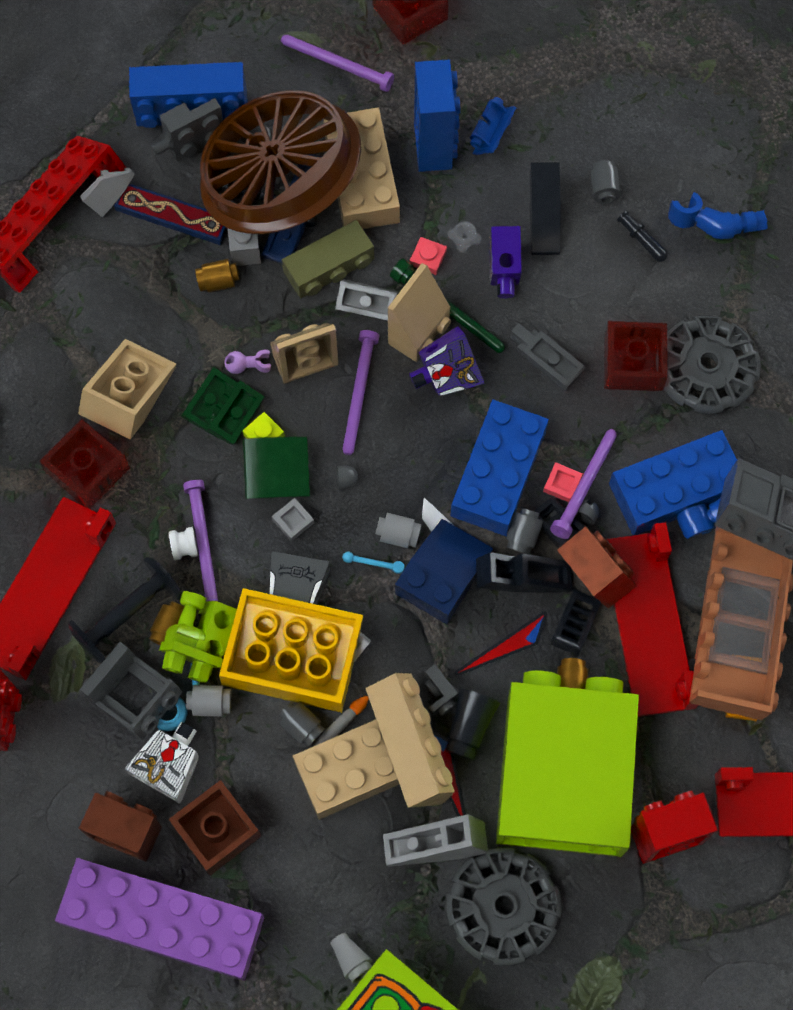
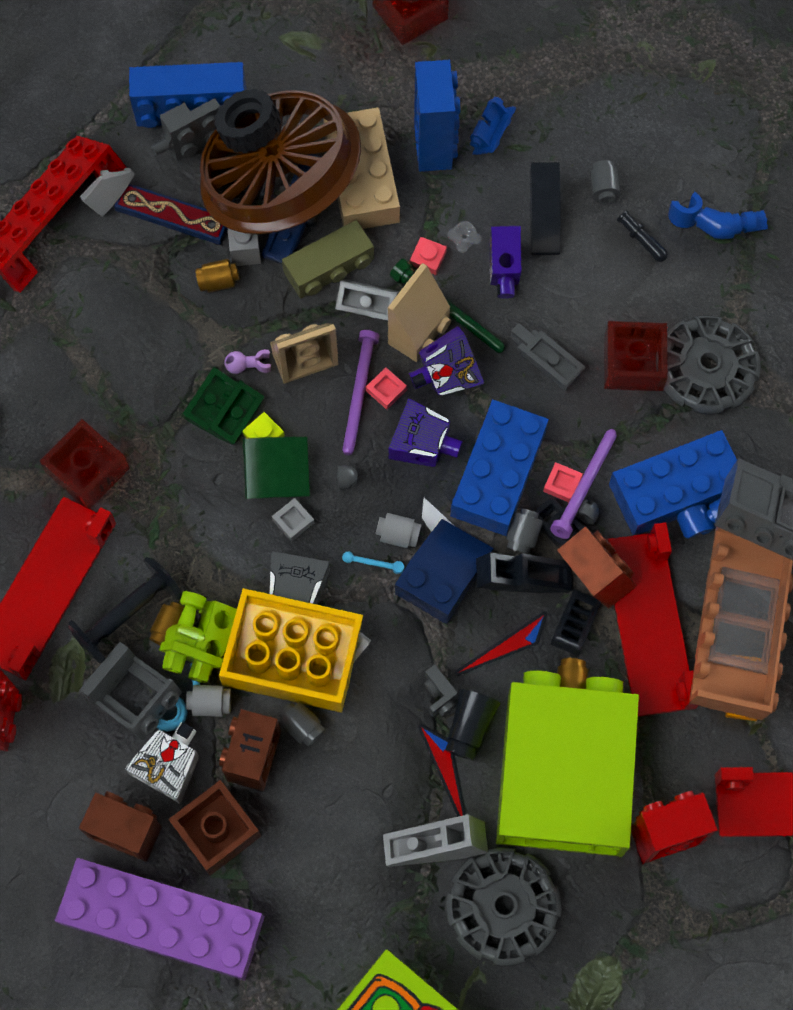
(125, 388): tan slope -> none
(183, 543): white wheel -> none
(194, 490): medium lavender bar -> none
(250, 749): none -> copper brick
(256, 134): none -> black tyre
(343, 720): light grey piece -> none
(346, 769): tan brick -> none
(352, 959): light grey cone -> none
(384, 80): medium lavender bar -> none
(386, 388): none -> coral plate
(410, 741): tan slope -> none
(422, 437): none -> dark purple torso

